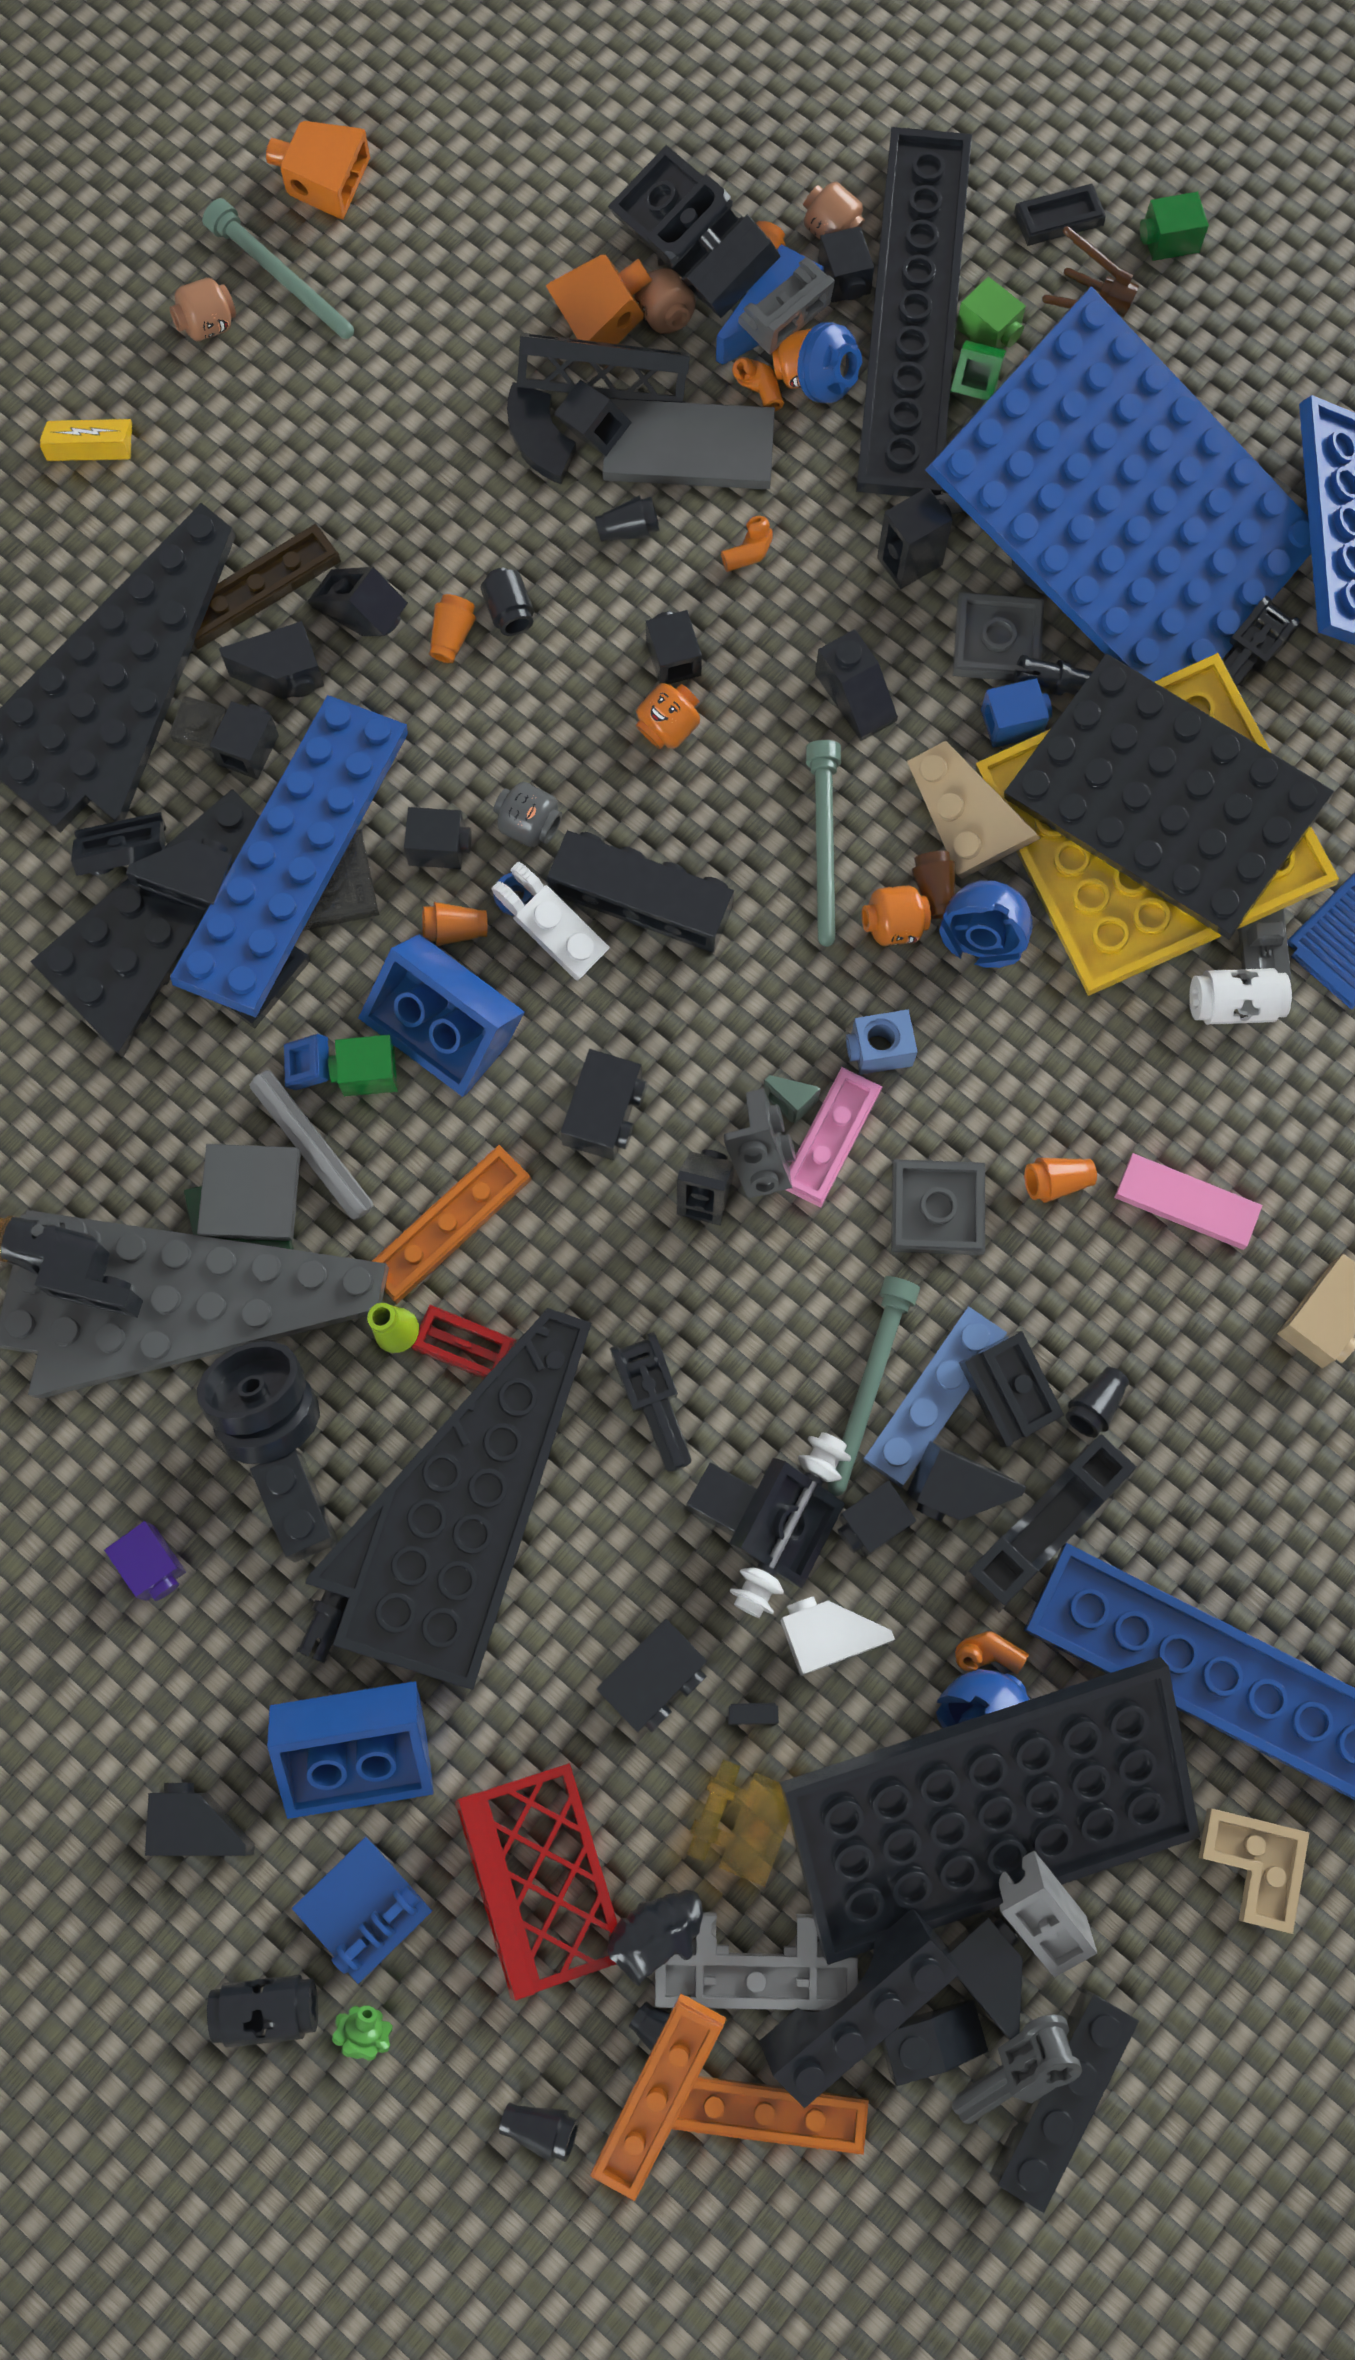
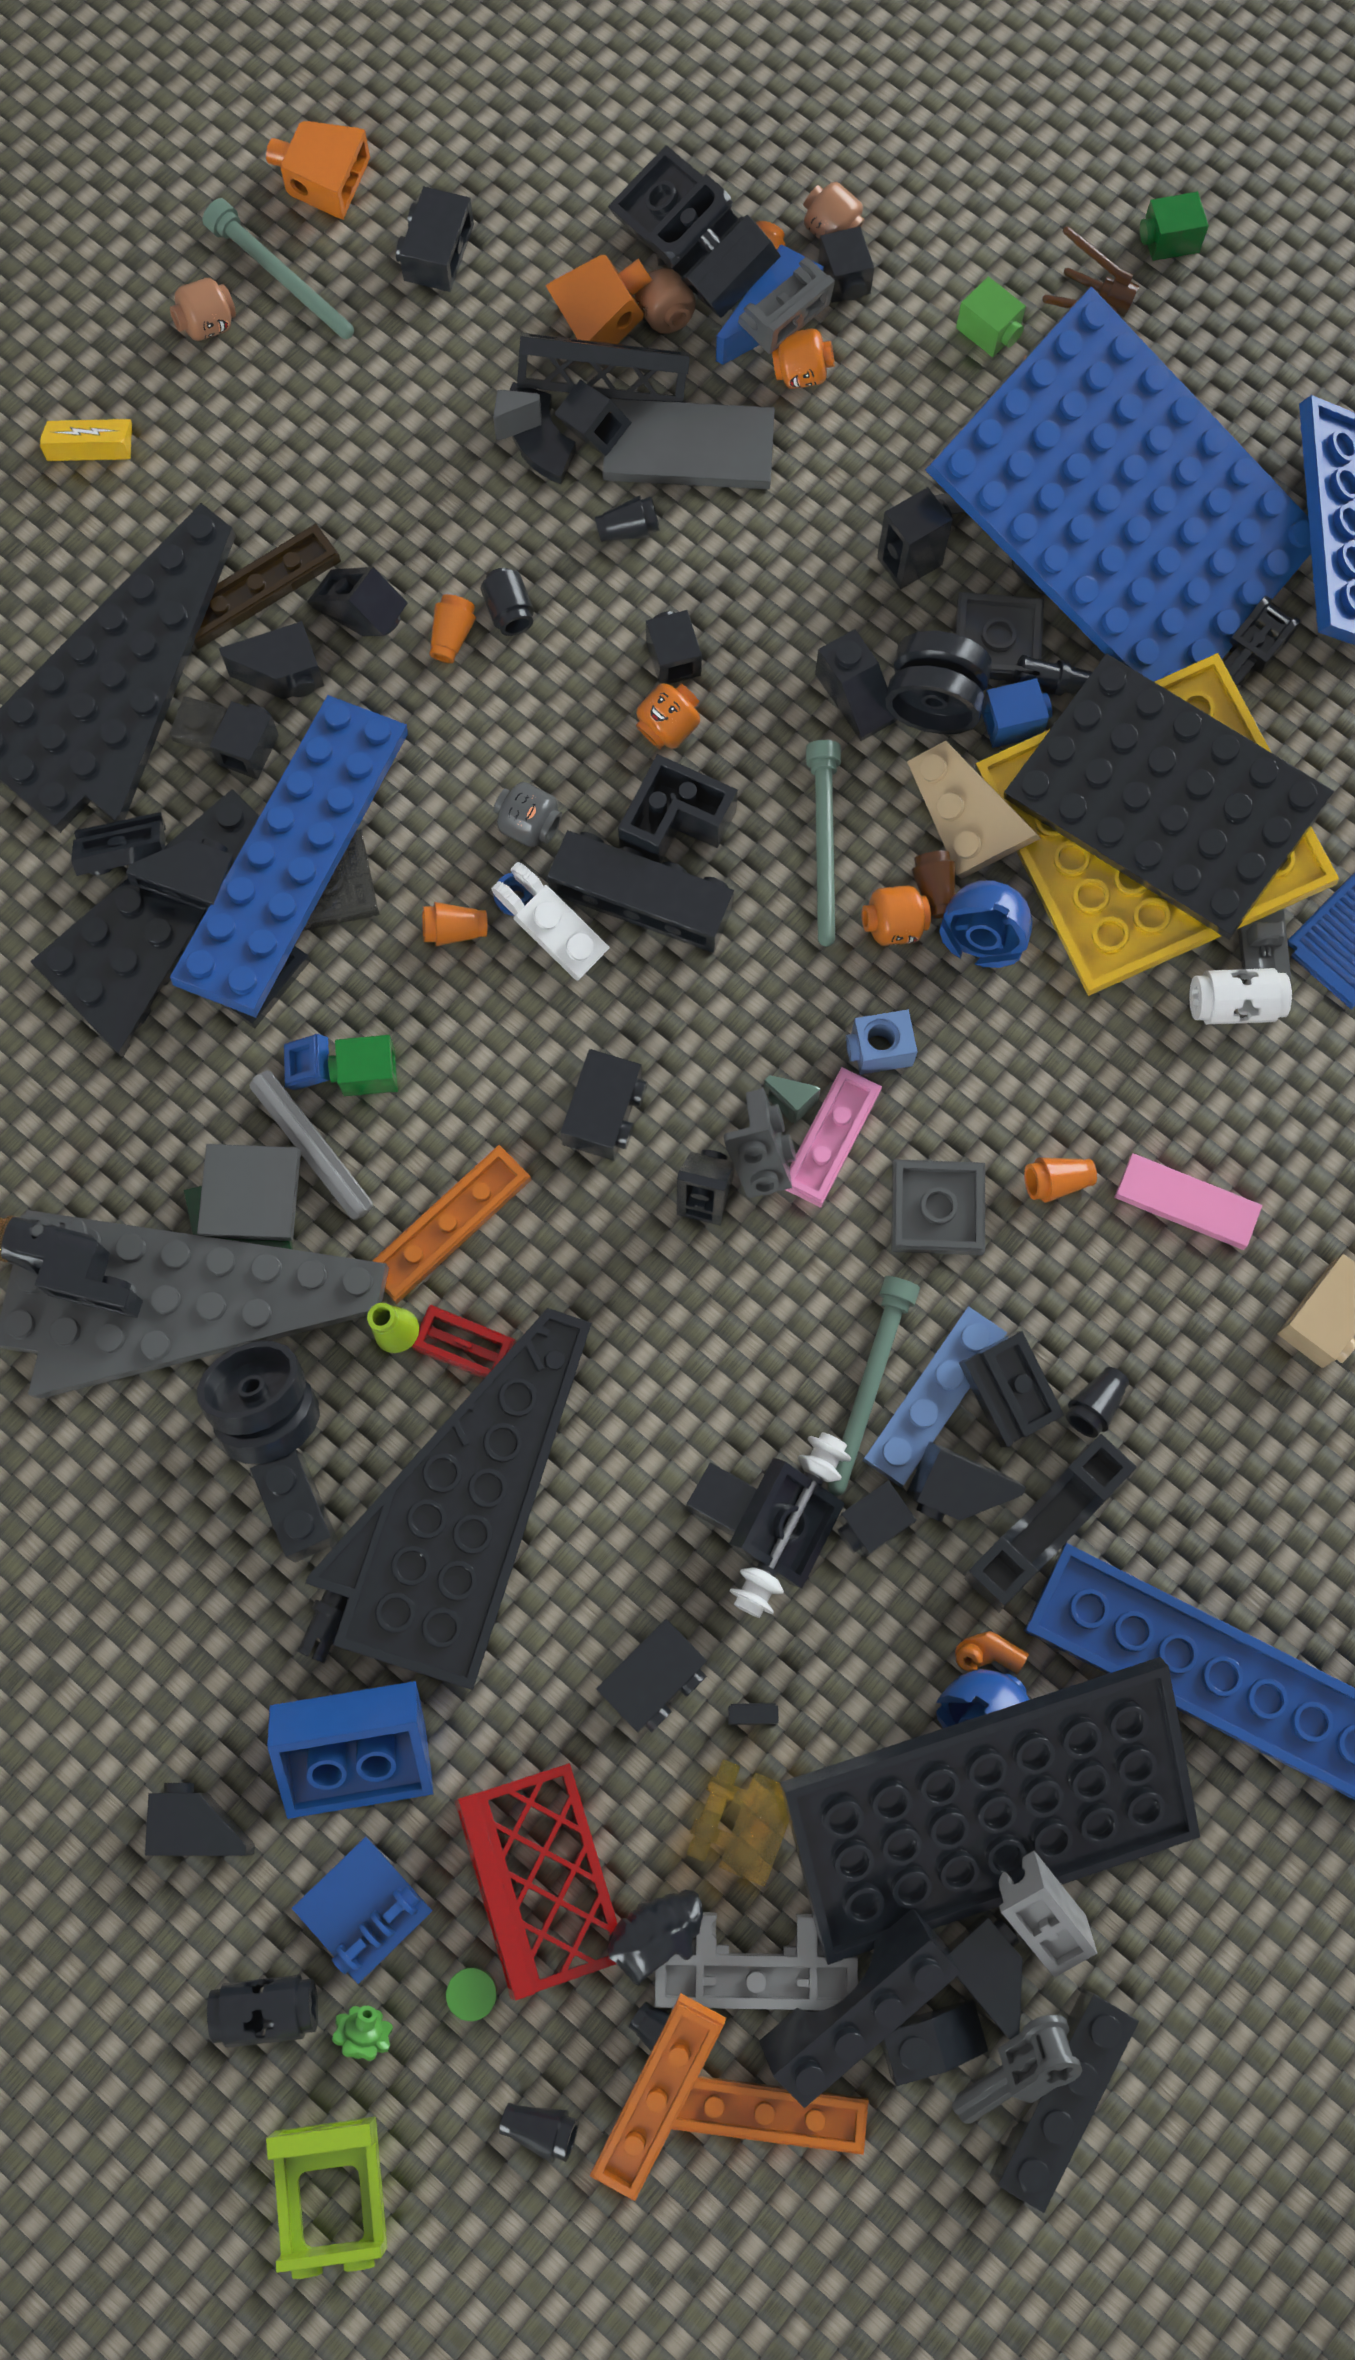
(146, 1562): dark purple brick -> none
(320, 2148): none -> lime window
(435, 238): none -> black brick
(436, 838): black brick -> none
(440, 1013): blue slope -> none
(471, 1994): none -> bright green tile
(516, 413): none -> dark grey slope
(649, 1389): black connector -> none
(675, 801): none -> black brick
(753, 548): orange arm -> none
(760, 379): orange arm -> none
(821, 360): blue piece -> none
(829, 1634): white slope -> none
(914, 311): black plate -> none
(938, 682): none -> black wheel
(978, 370): green brick -> none
(1046, 216): black tile -> none
(1273, 1864): tan plate -> none

